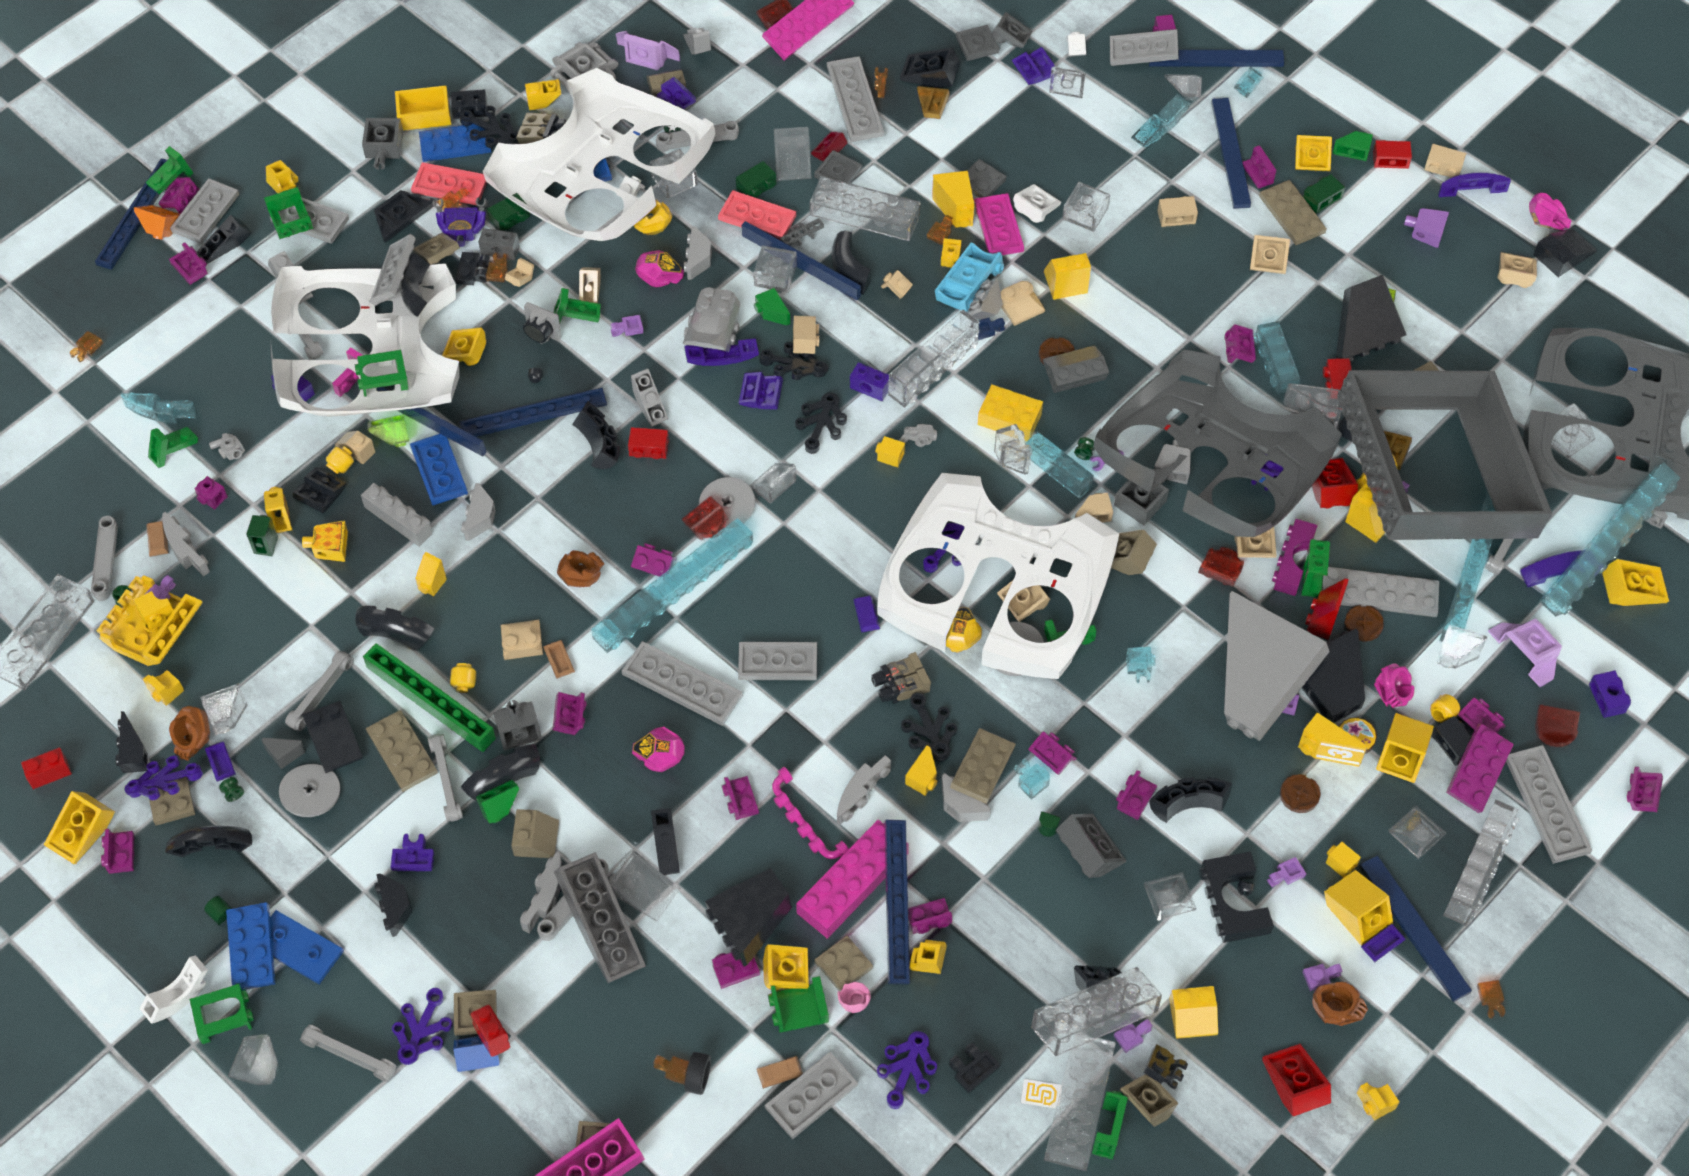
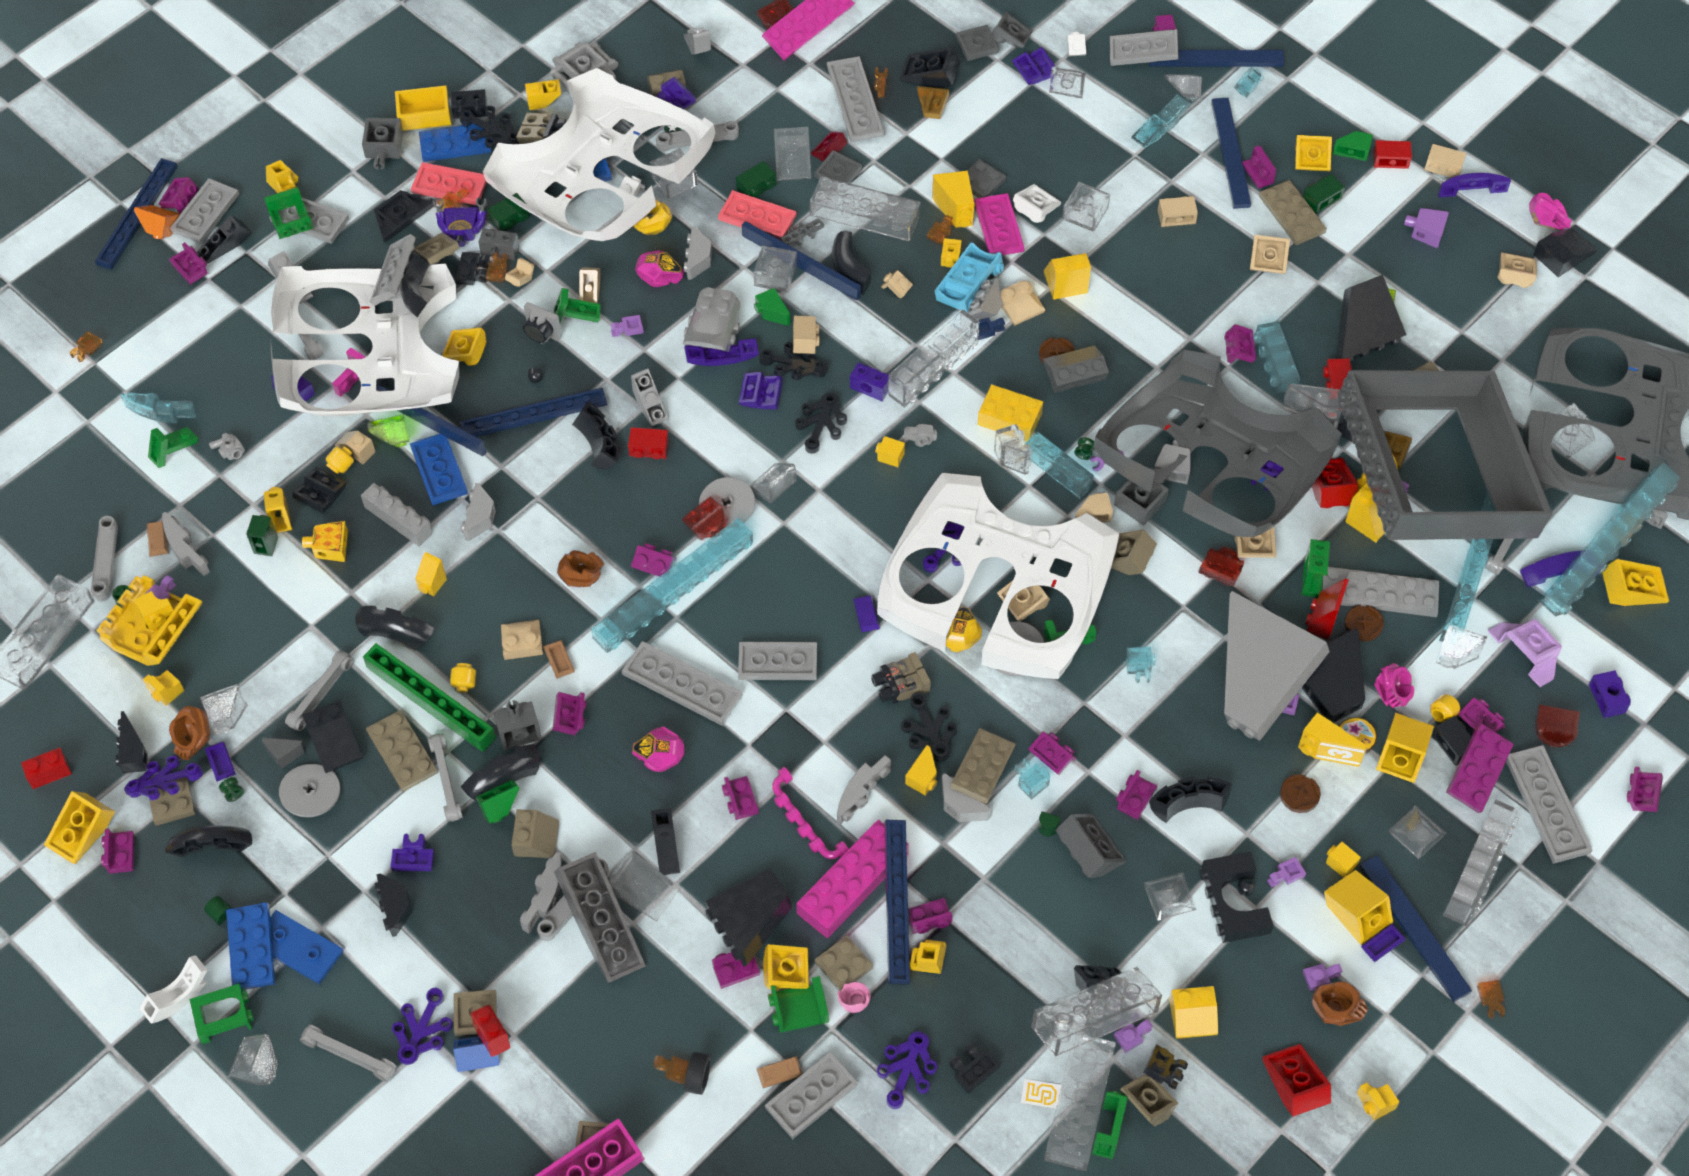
(169, 171): green bracket -> none
(210, 492): magenta brick -> none
(384, 380): green panel -> none
(645, 51): lavender piece -> none
(1289, 574): magenta arch -> none

